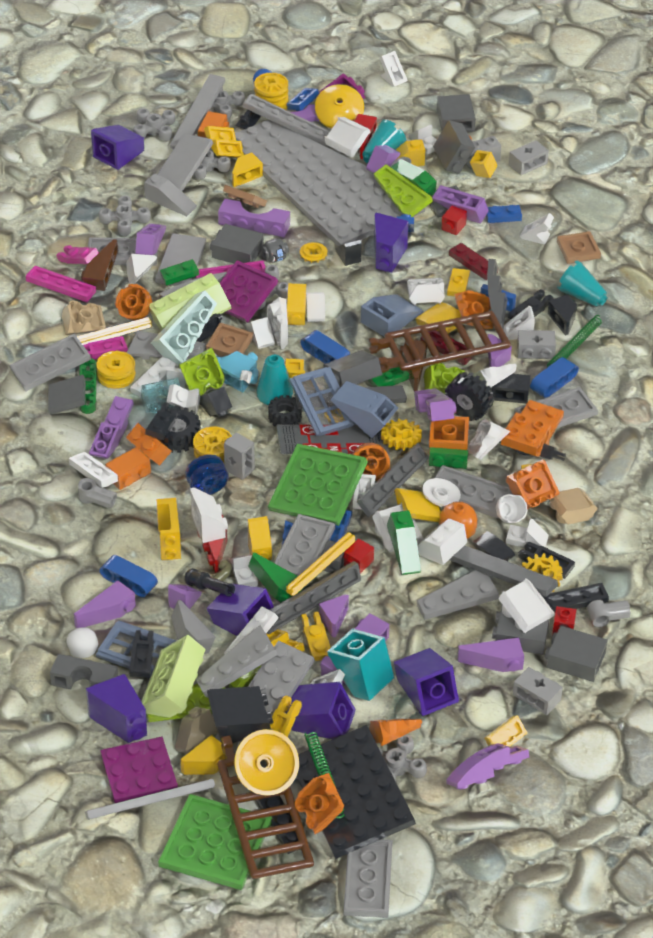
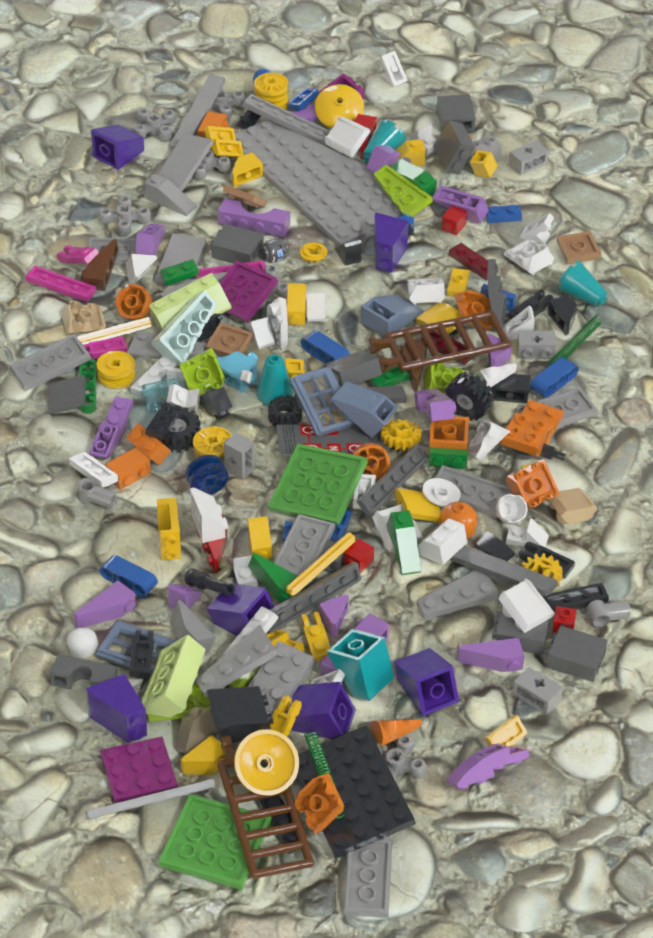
(530, 255): none -> white slope

